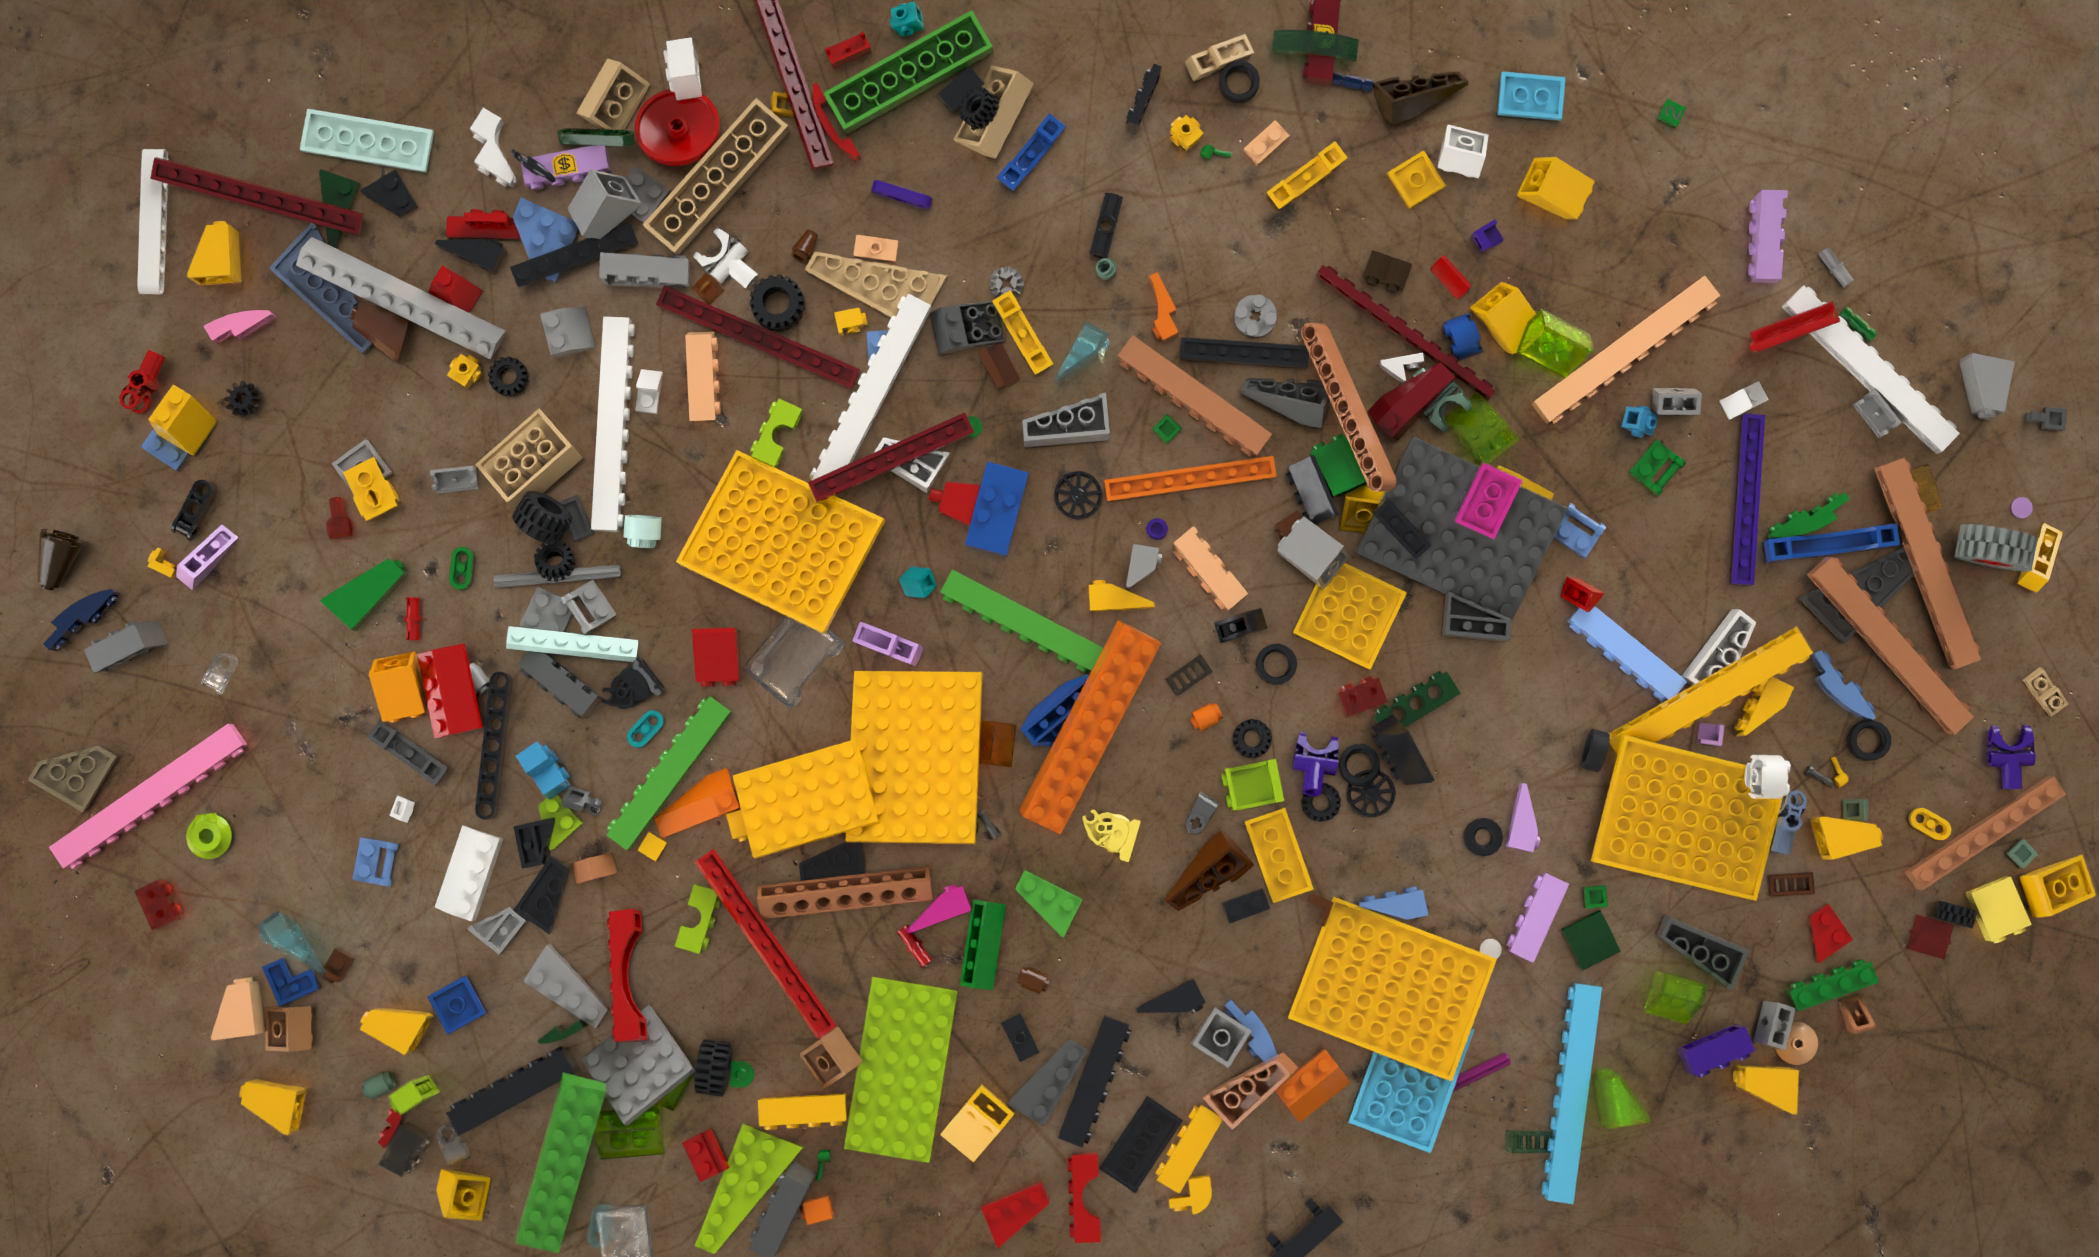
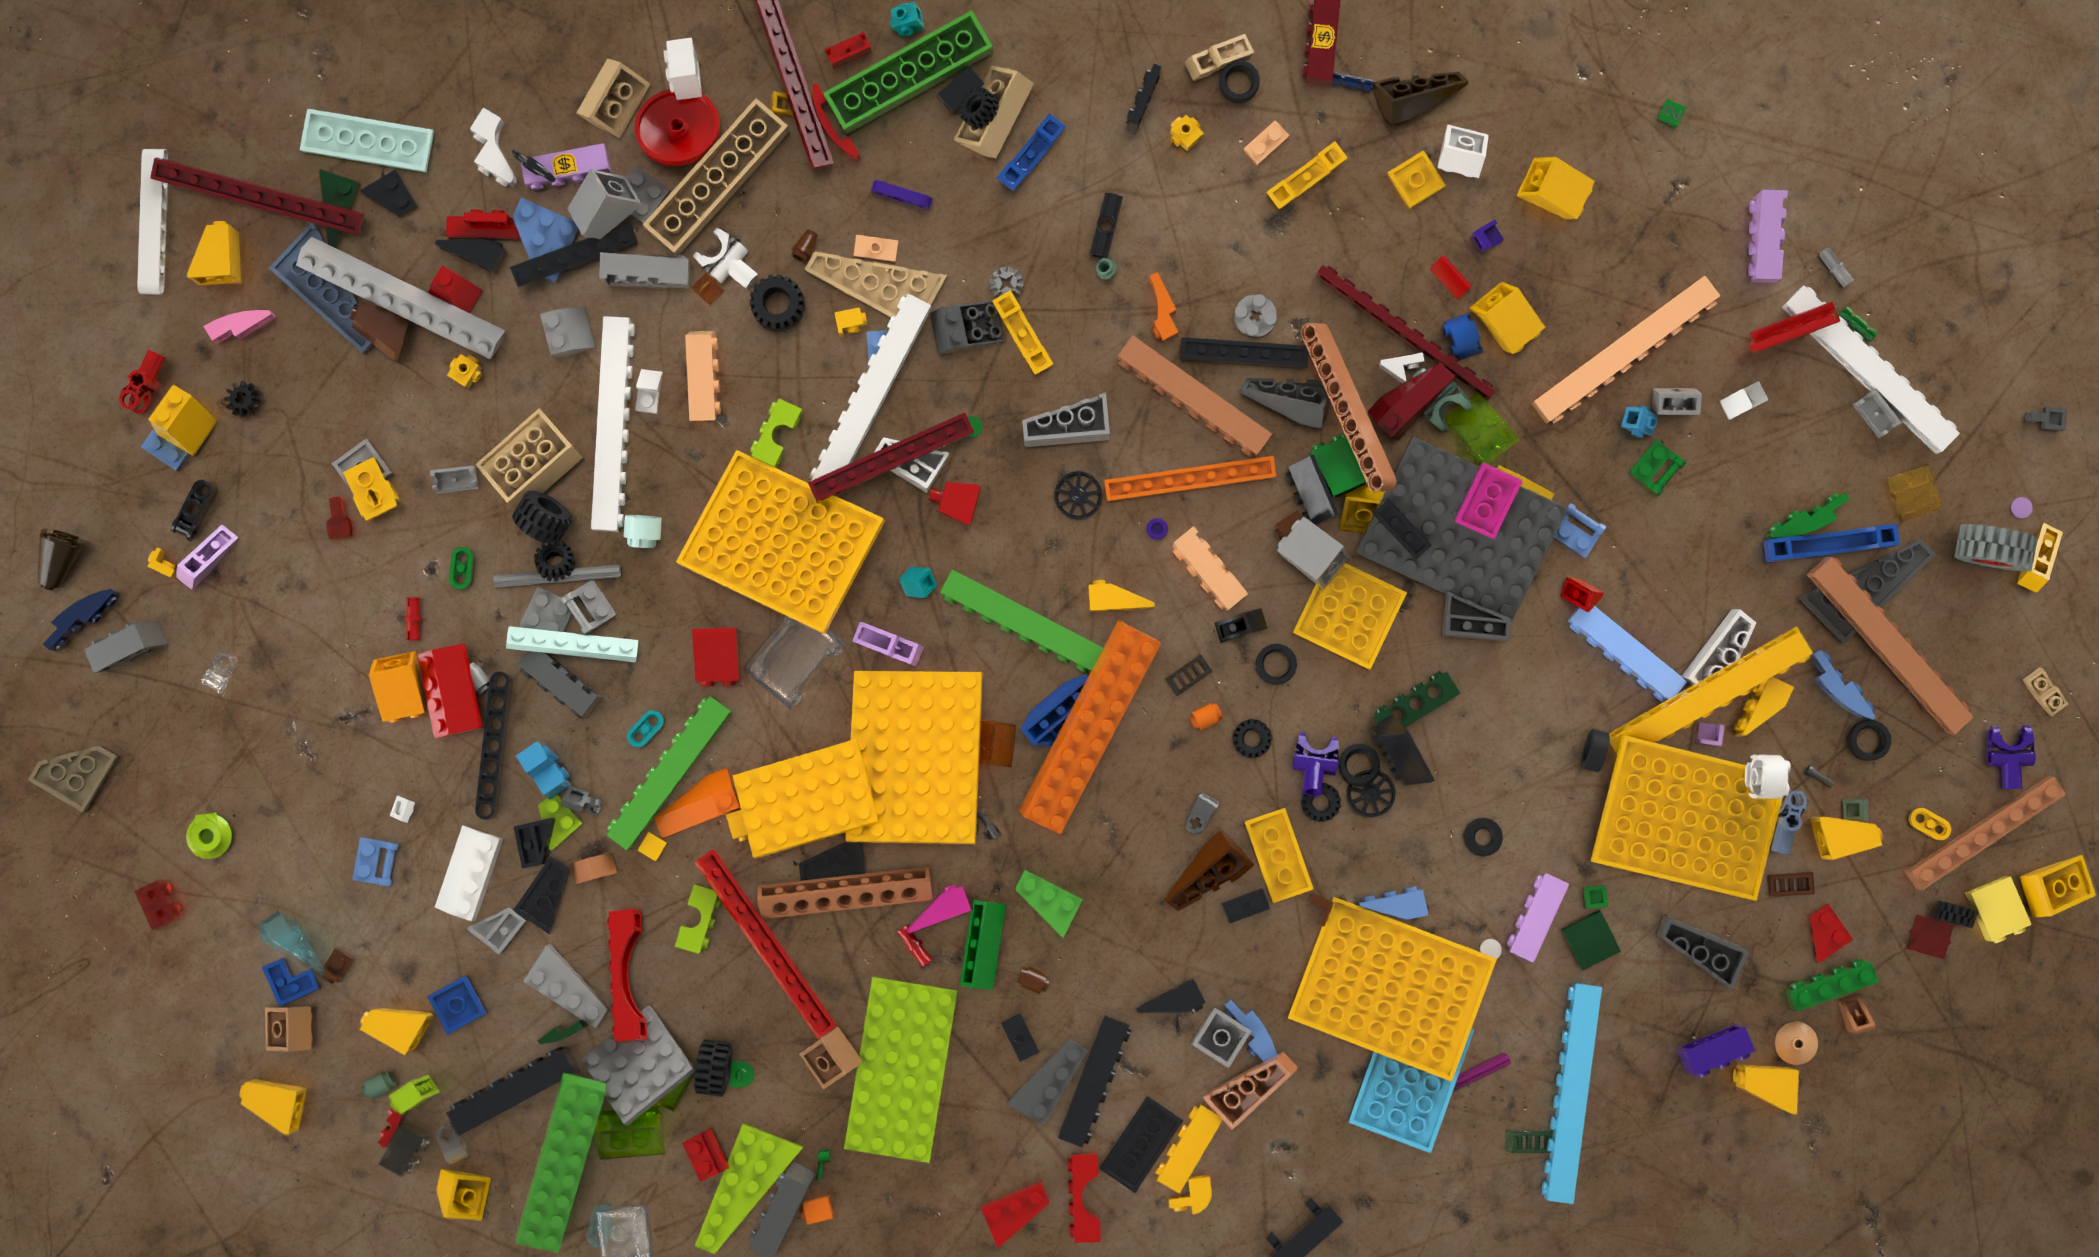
(148, 796): bright pink brick -> none
(240, 1011): light nougat slope -> none
(364, 594): green slope -> none
(408, 752): dark grey slope -> none
(499, 367): black tyre -> none
(580, 526): dark grey tile -> none
(599, 137): dark green beam -> none
(636, 686): black piece -> none
(757, 337): dark red plate -> none
(802, 1110): yellow brick -> none
(977, 1123): yellow slope -> none
(997, 509): blue brick -> none
(999, 366): reddish brown panel -> none
(1085, 350): clear light blue slope -> none
(1115, 835): light yellow piece -> none
(1142, 564): light grey slope -> none
(1167, 428): green tile -> none
(1208, 150): green hand -> none
(1252, 785): lime panel -> none
(1312, 1085): orange slope -> none
(1315, 43): clear green slope -> none
(1362, 696): clear red brick -> none
(1387, 271): dark brown brick -> none
(1523, 826): lavender slope -> none
(1531, 96): medium azure plate -> none
(1555, 343): clear neon green slope -> none
(1616, 1101): clear neon green slope -> none
(1675, 997): clear neon green slope -> none
(1748, 499): dark purple plate -> none
(1774, 1025): light grey brick -> none
(1841, 779): yellow hand -> none
(1928, 564): nougat brick -> none
(1986, 384): light grey slope -> none
(2021, 853): sand green plate -> none

